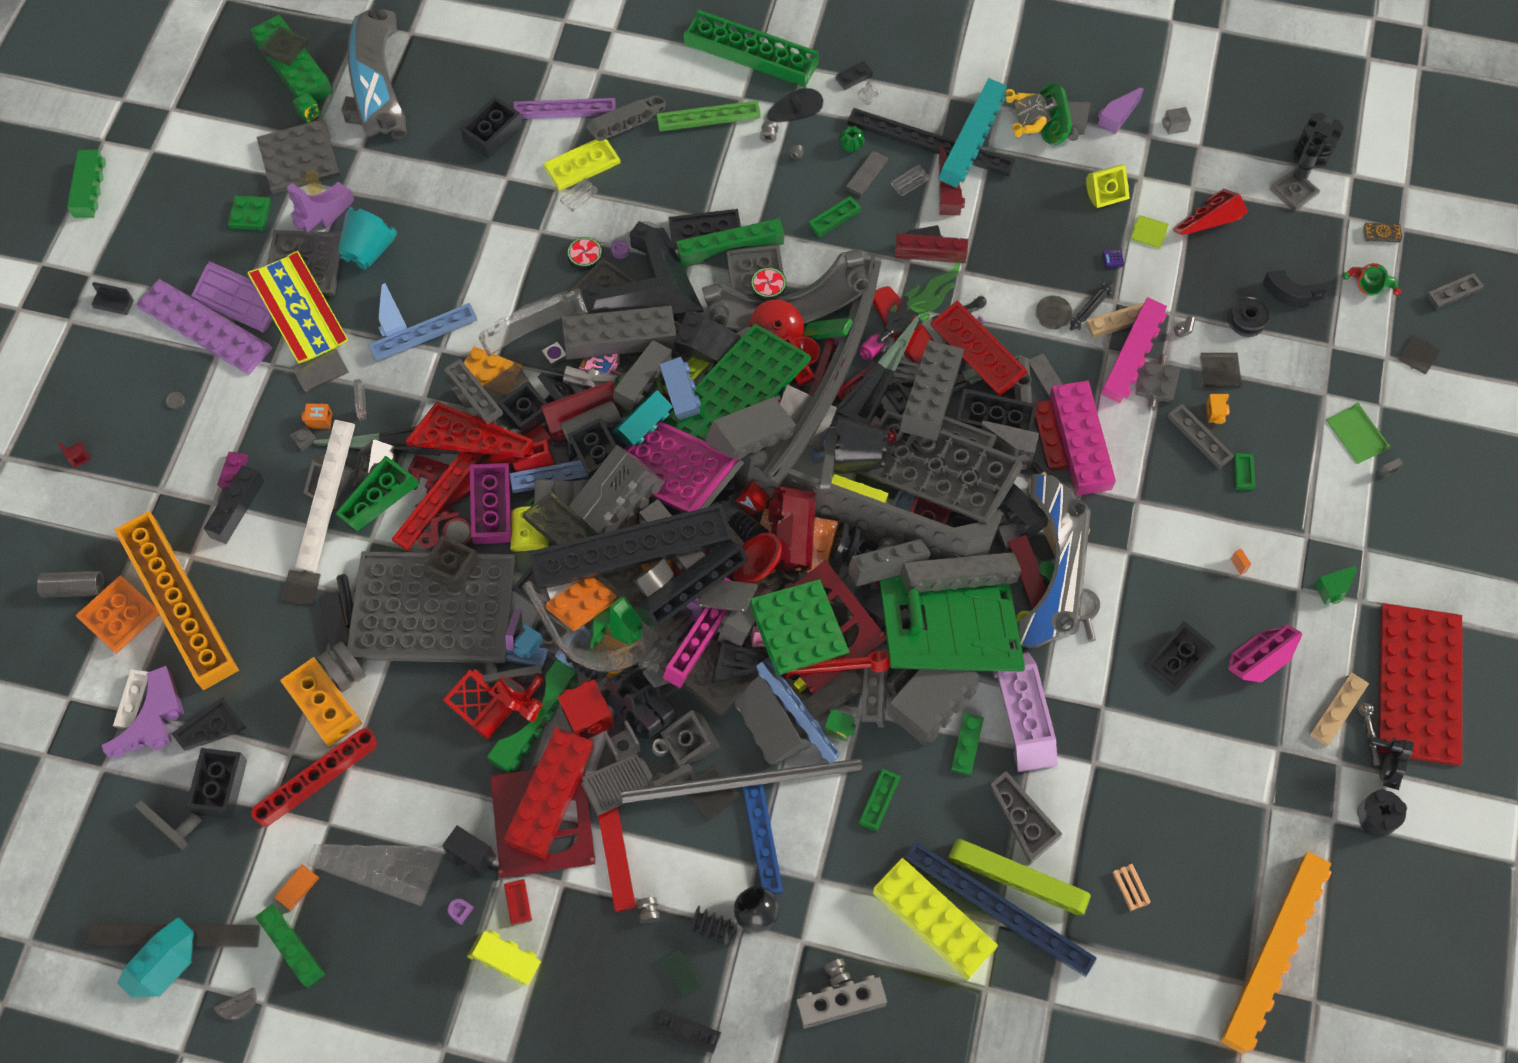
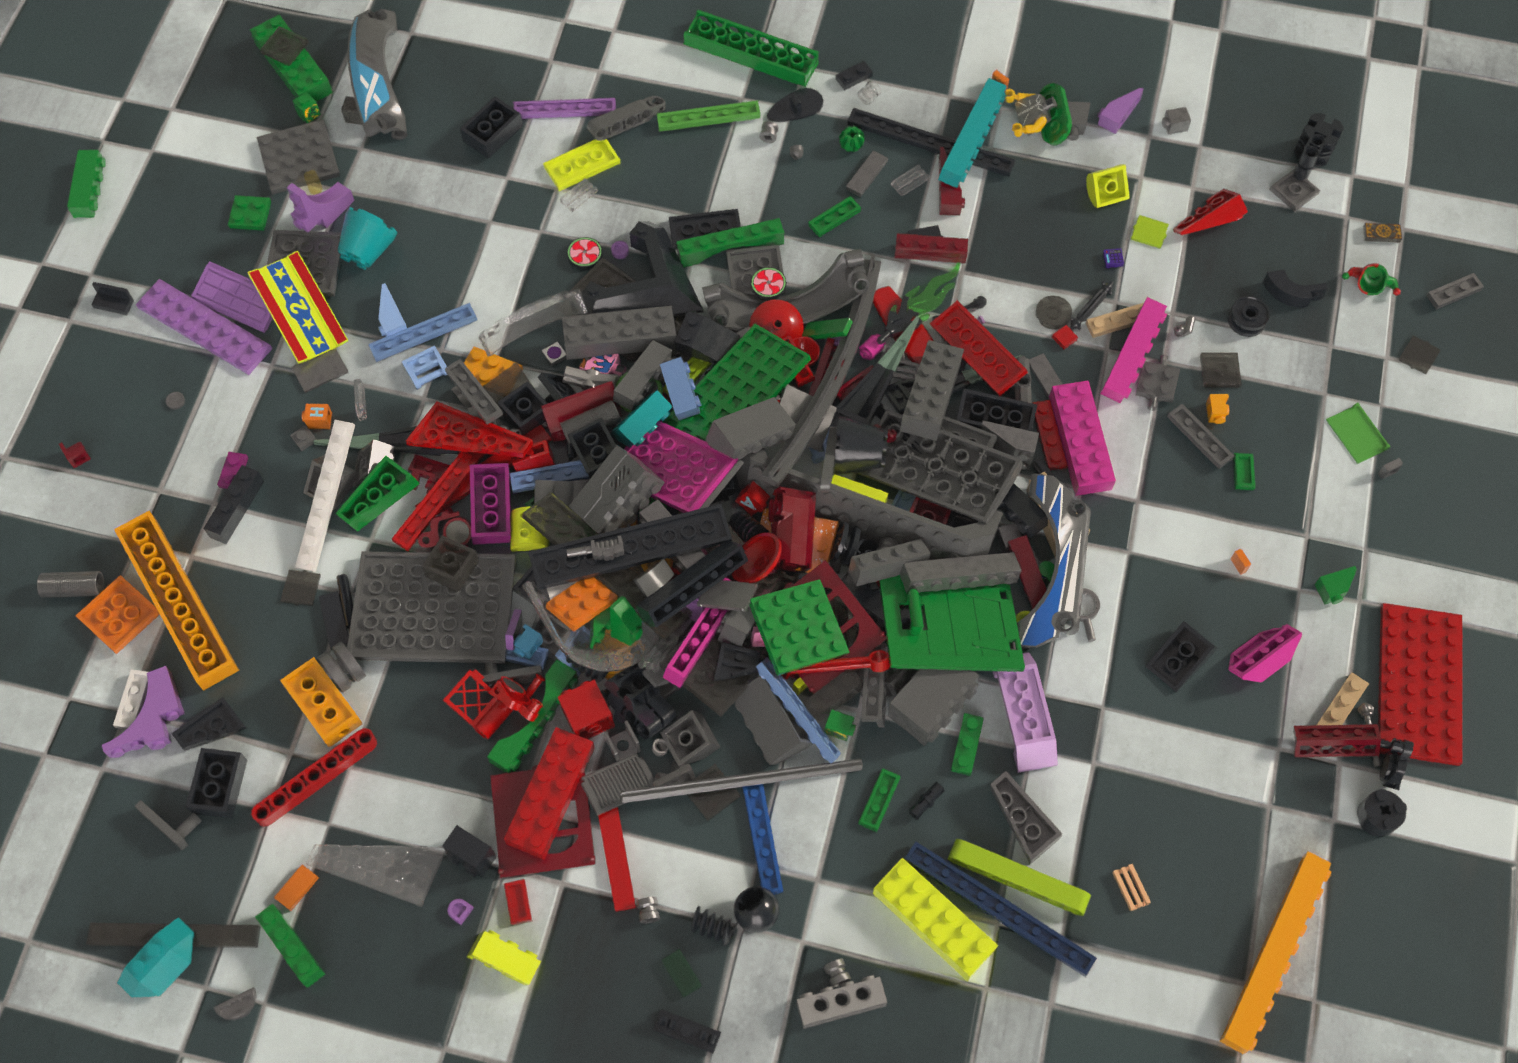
(423, 362): none -> light blue plate
(604, 550): none -> flat silver piece
(926, 800): none -> black pin
(999, 77): none -> orange tile
(1065, 337): none -> red tile
(1337, 736): none -> dark red fence

